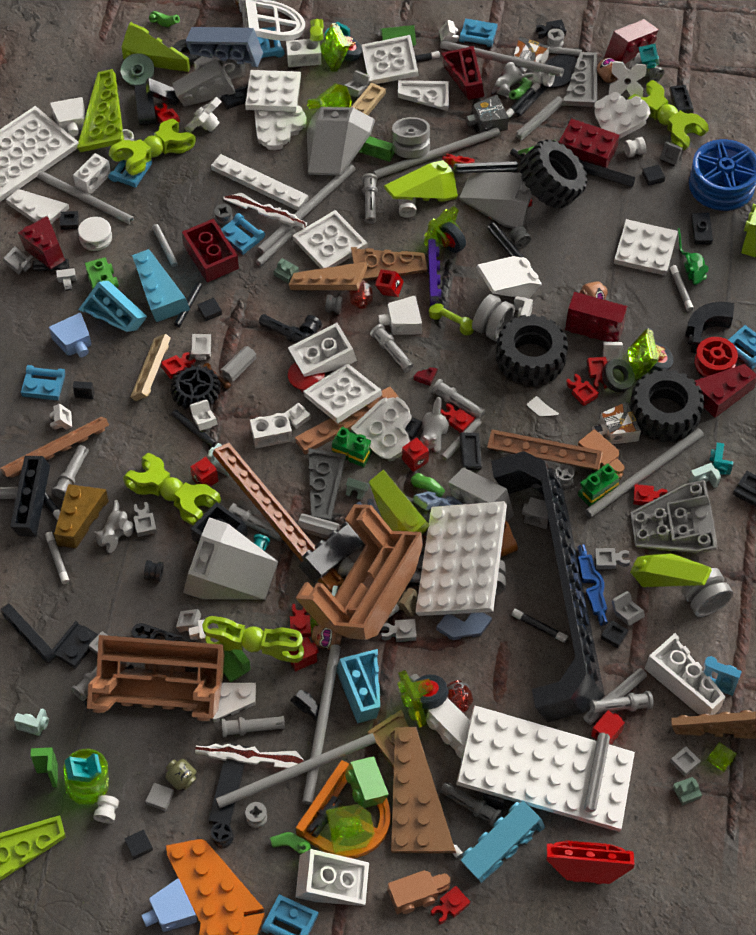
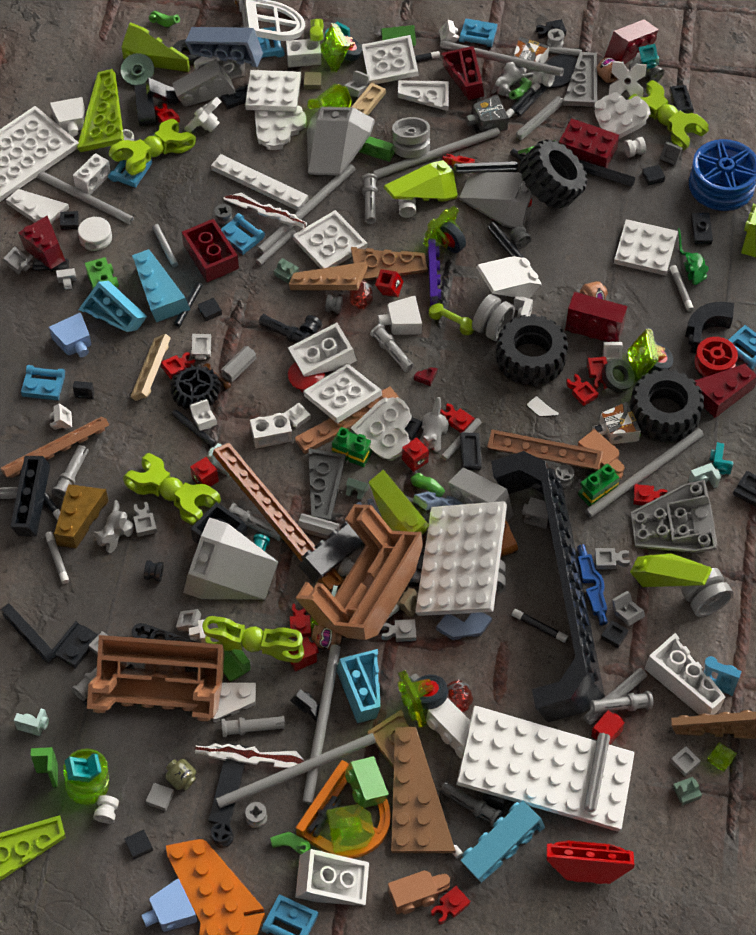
(312, 80): none -> dark tan tile
(451, 395): light grey pin -> none

